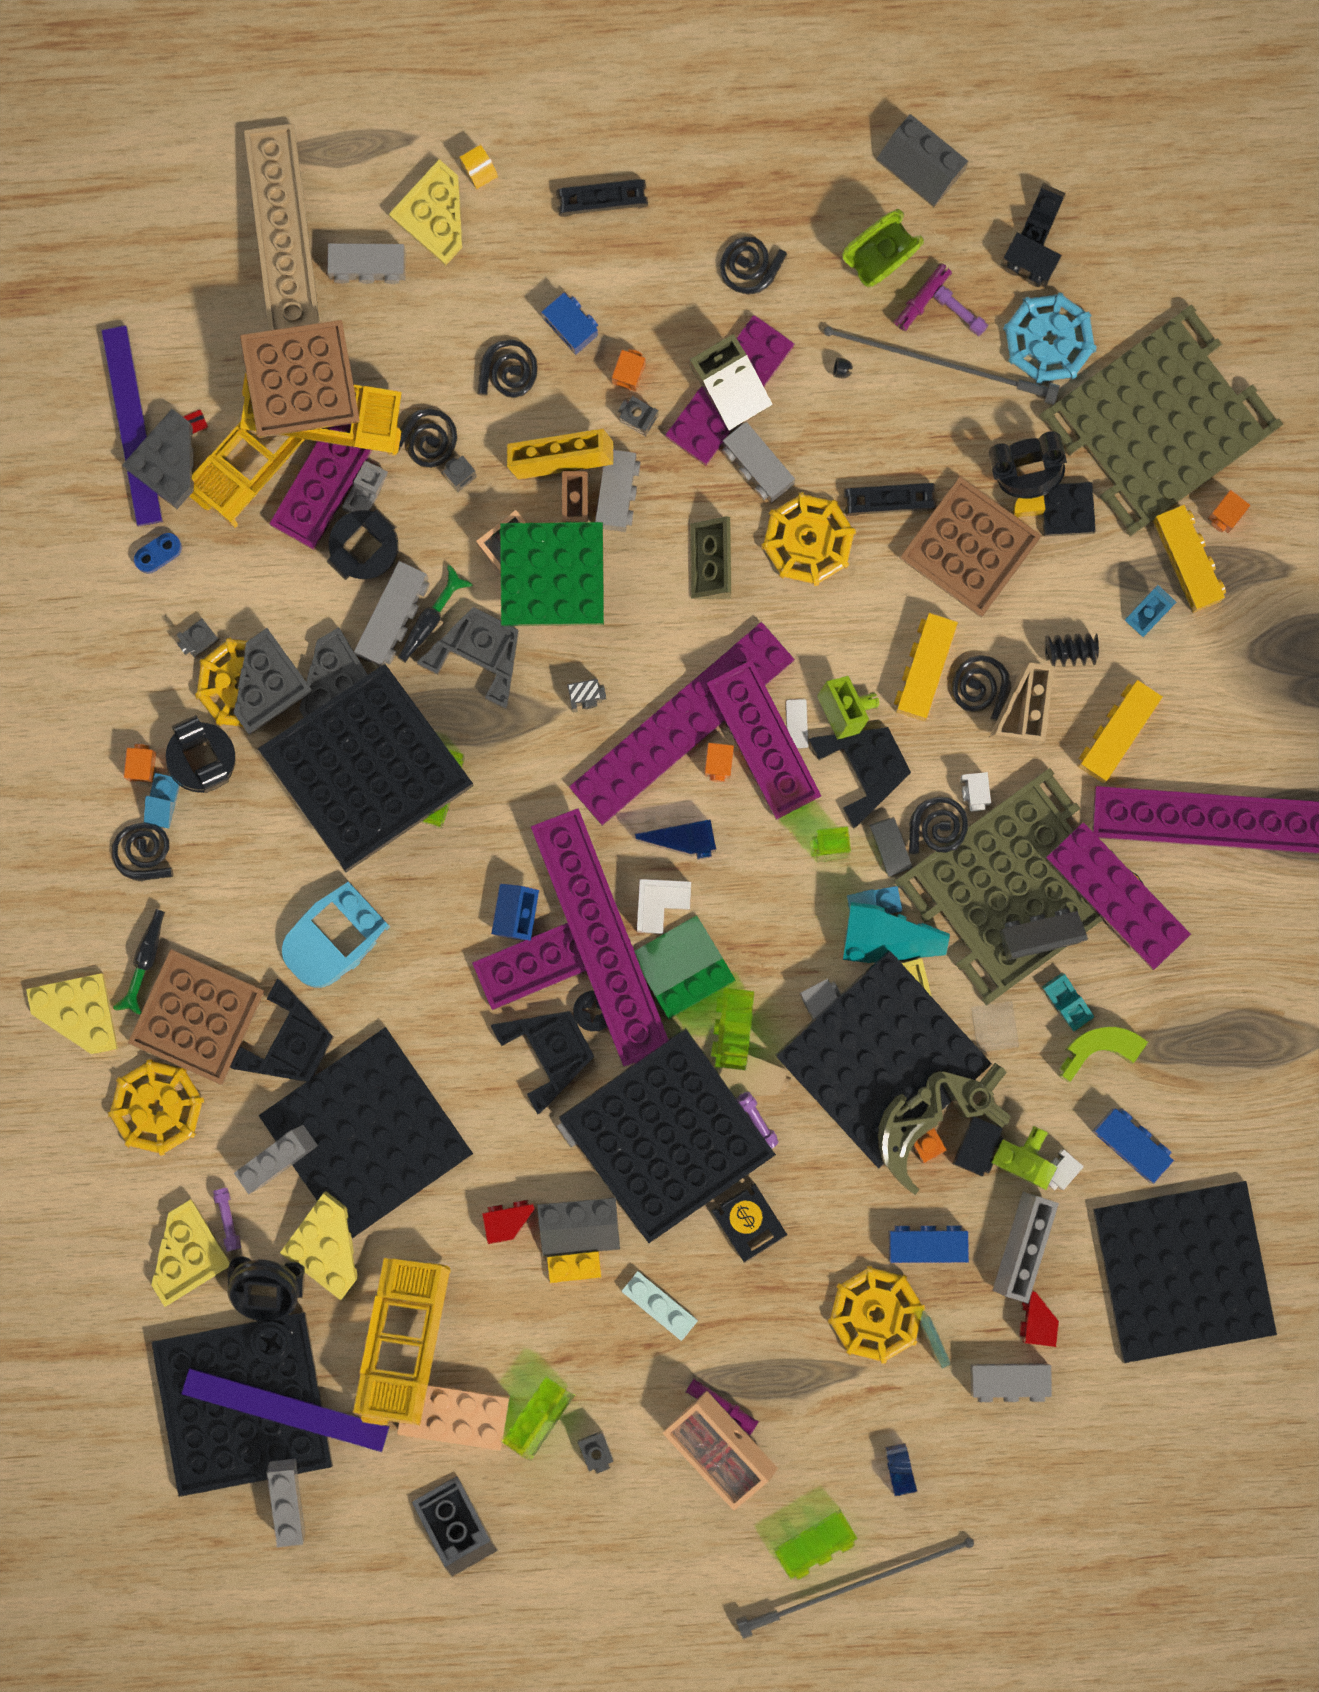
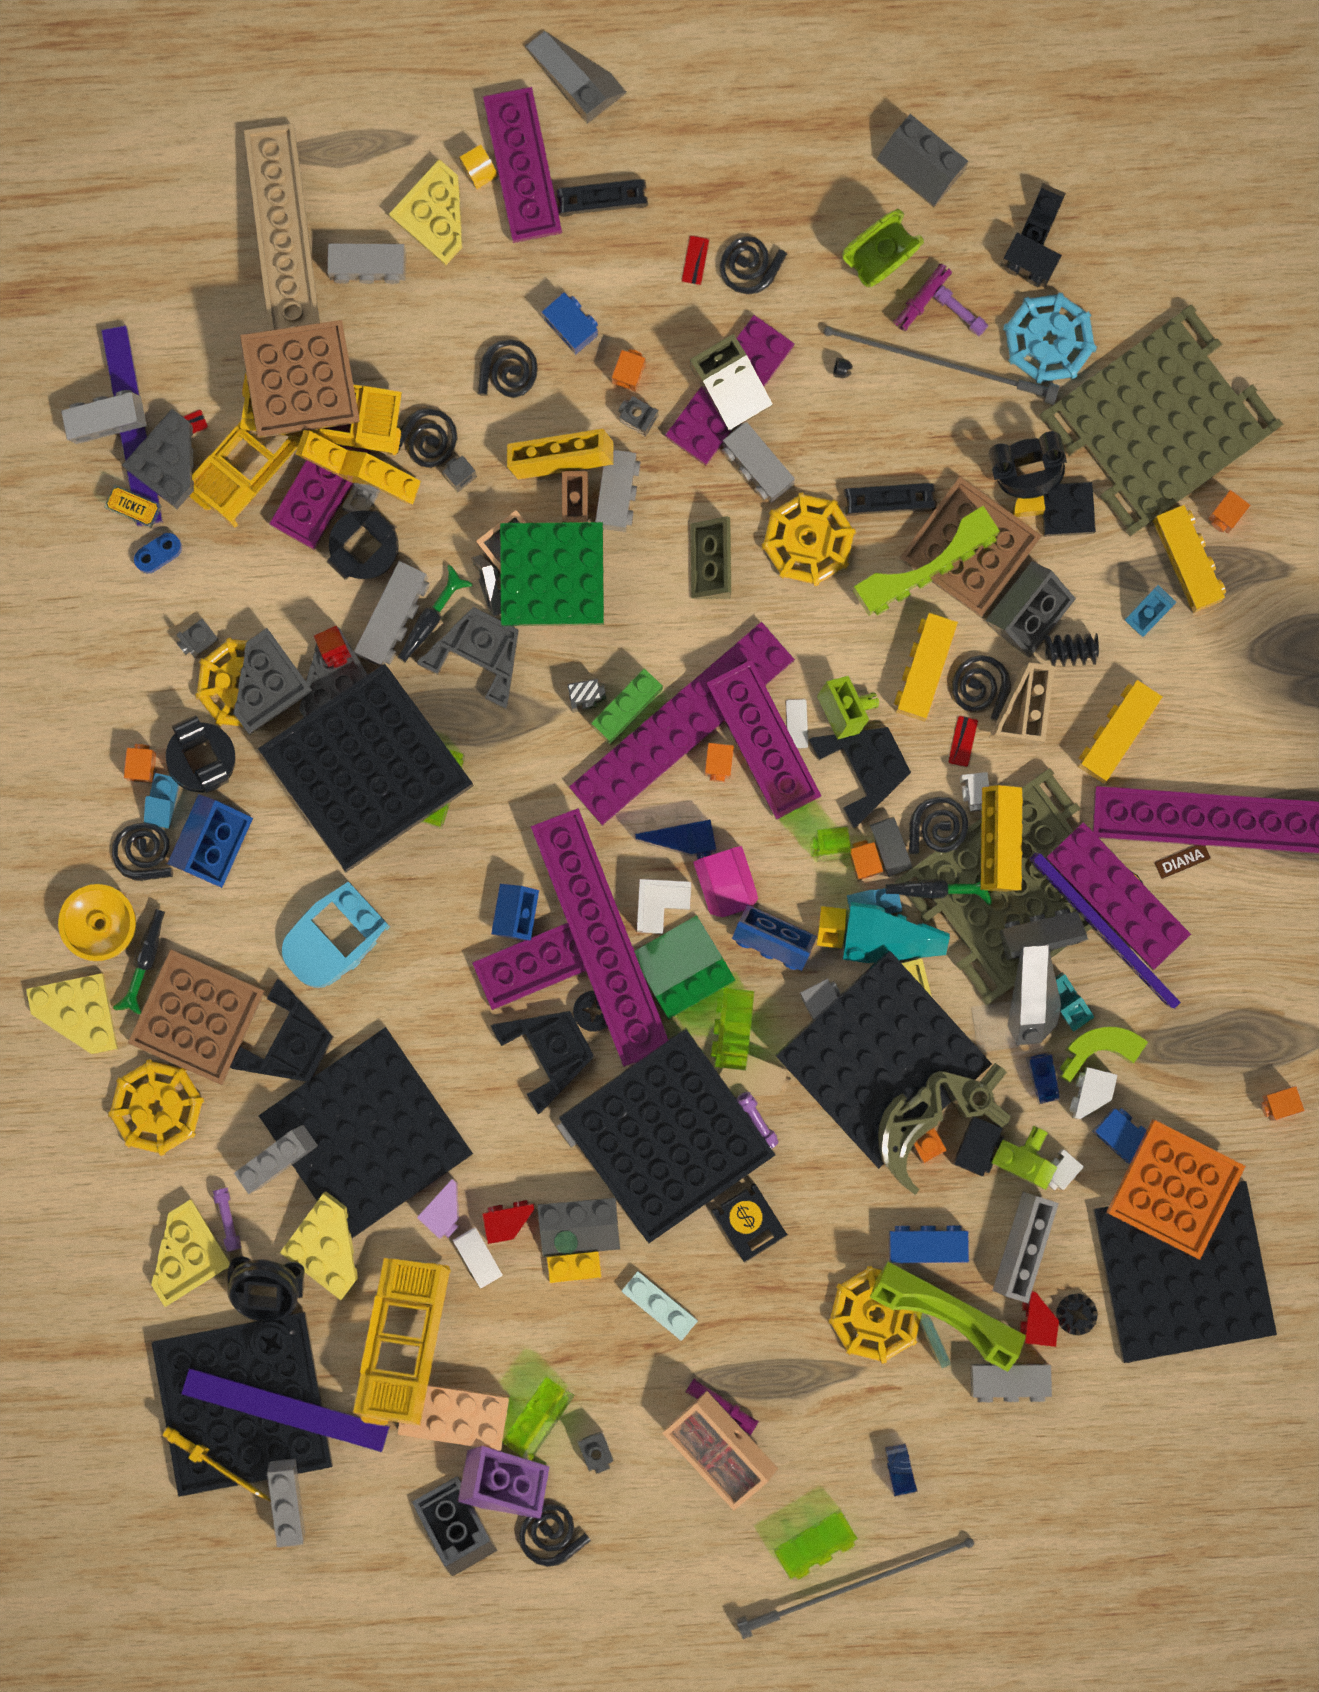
(79, 919): none -> yellow dish
(103, 417): none -> light grey brick
(133, 506): none -> tile
(199, 1453): none -> yellow sword
(210, 840): none -> blue slope
(332, 647): none -> red slope
(358, 467): none -> yellow bracket
(442, 1211): none -> lavender slope
(477, 1257): none -> white slope
(487, 581): none -> dark grey wing
(503, 1482): none -> medium lavender slope
(522, 165): none -> magenta plate
(546, 1530): none -> black piece
(566, 1242): none -> clear green sticker
(577, 77): none -> dark grey wedge
(627, 706): none -> bright green brick
(695, 260): none -> red sticker
(726, 882): none -> dark pink slope
(774, 938): none -> blue slope
(831, 927): none -> yellow brick
(865, 860): none -> orange brick
(881, 589): none -> lime arch
(936, 889): none -> black piece
(963, 741): none -> red sticker
(992, 1338): none -> lime arch
(1001, 838): none -> yellow brick
(1031, 608): none -> dark grey slope
(1035, 996): none -> wedge
(1043, 1077): none -> clear blue leg
(1073, 1302): none -> black gear
(1094, 1091): none -> white slope
(1104, 930): none -> dark purple tile
(1176, 1189): none -> orange plate
(1182, 860): none -> reddish brown sticker
(1282, 1103): none -> orange brick

